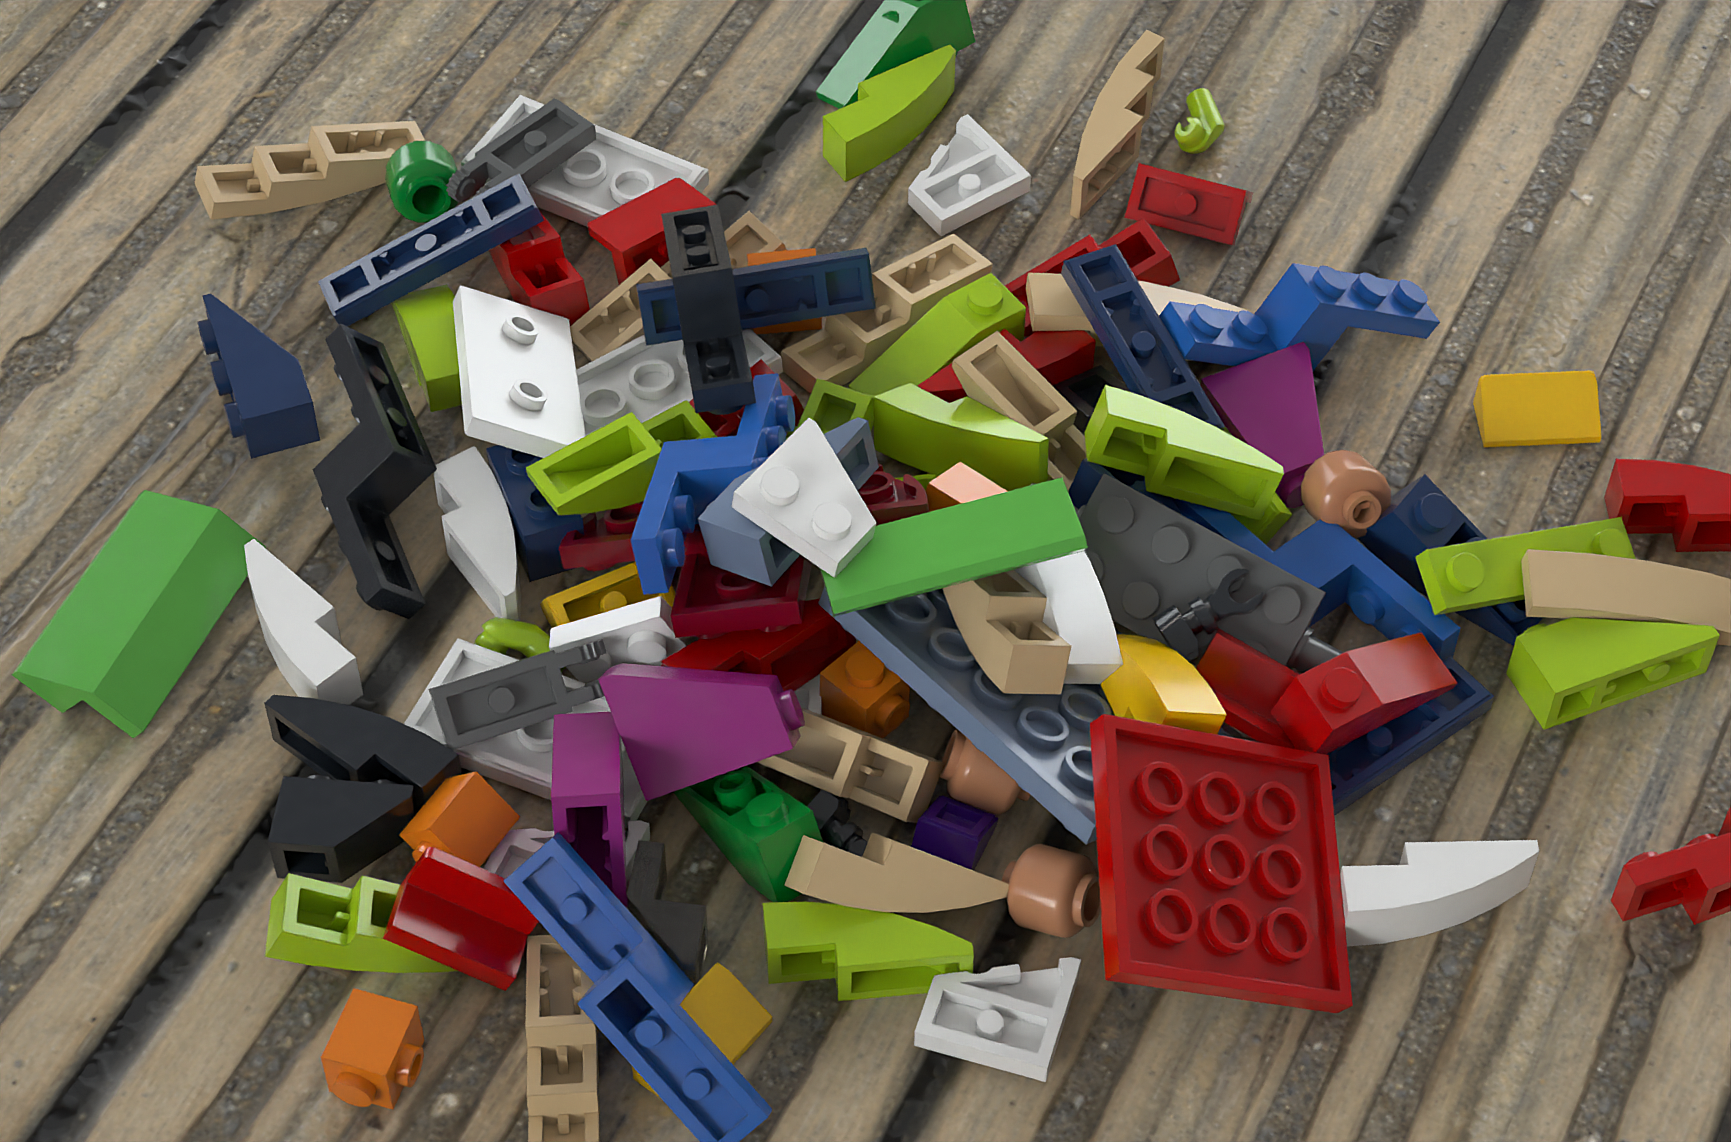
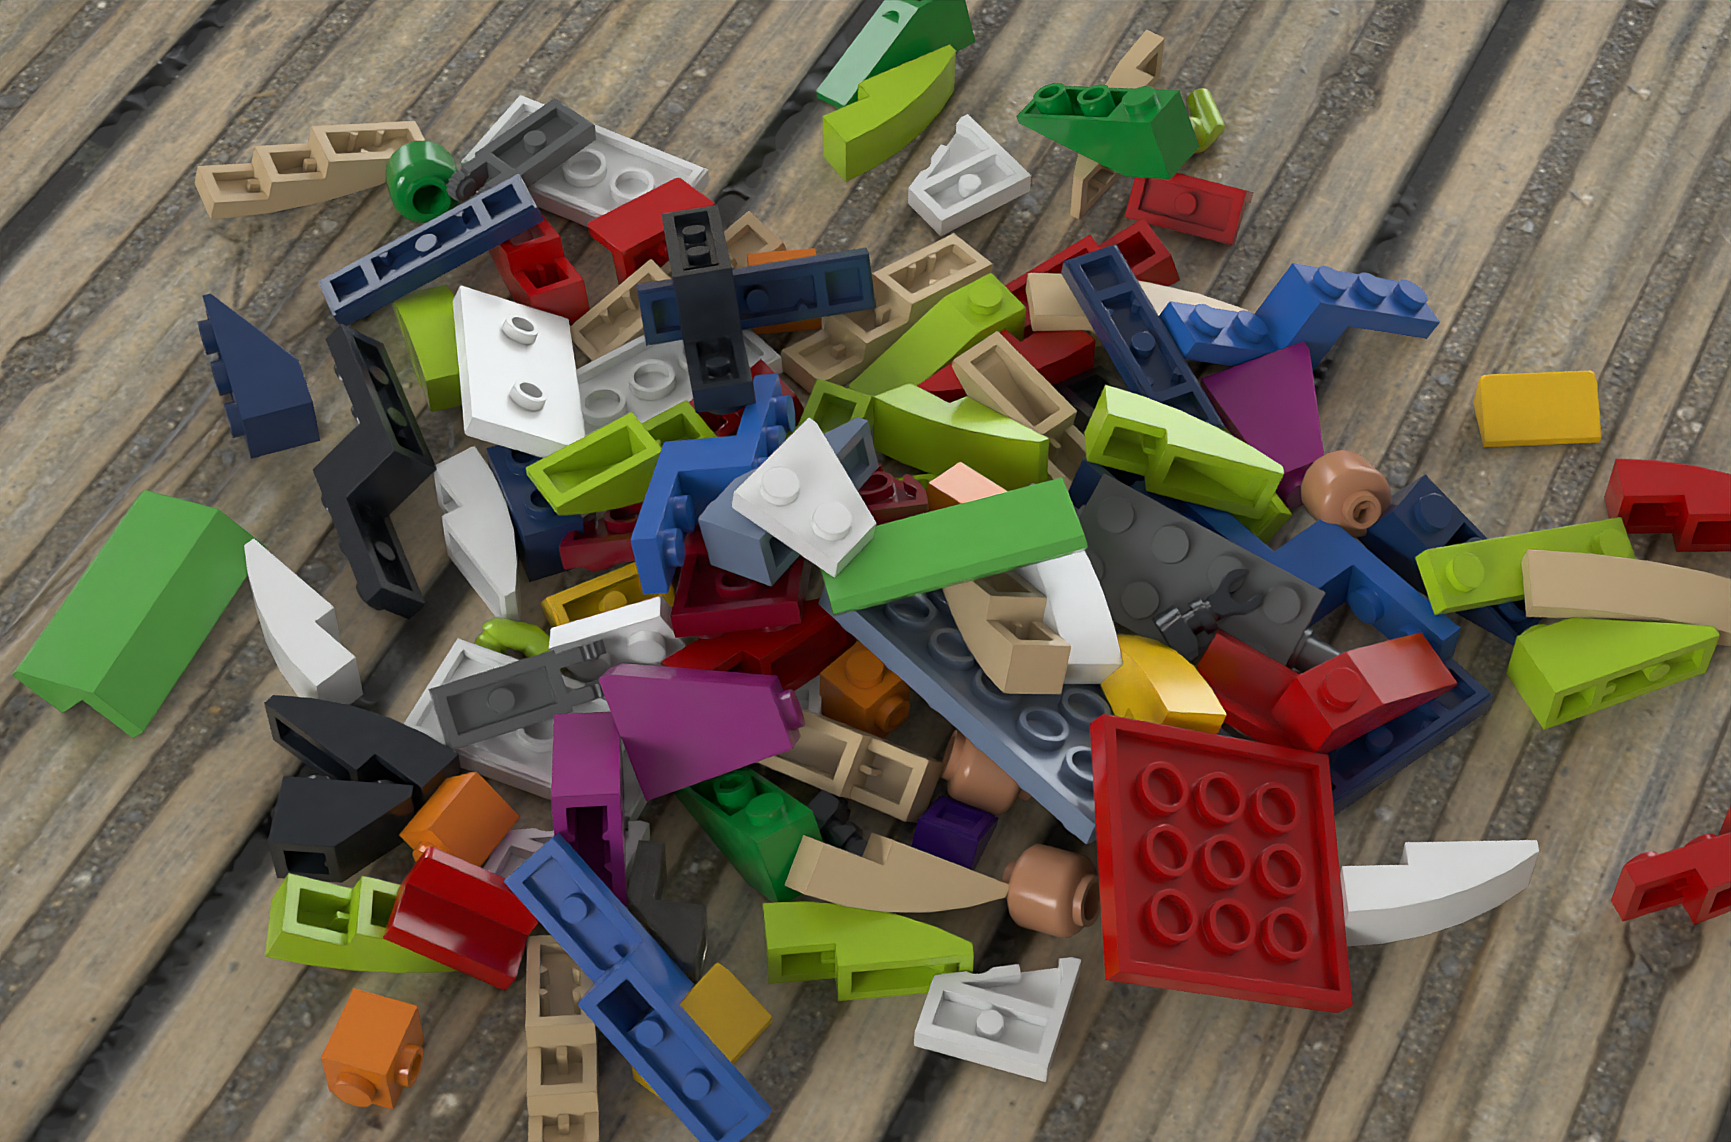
(1124, 129): none -> green slope

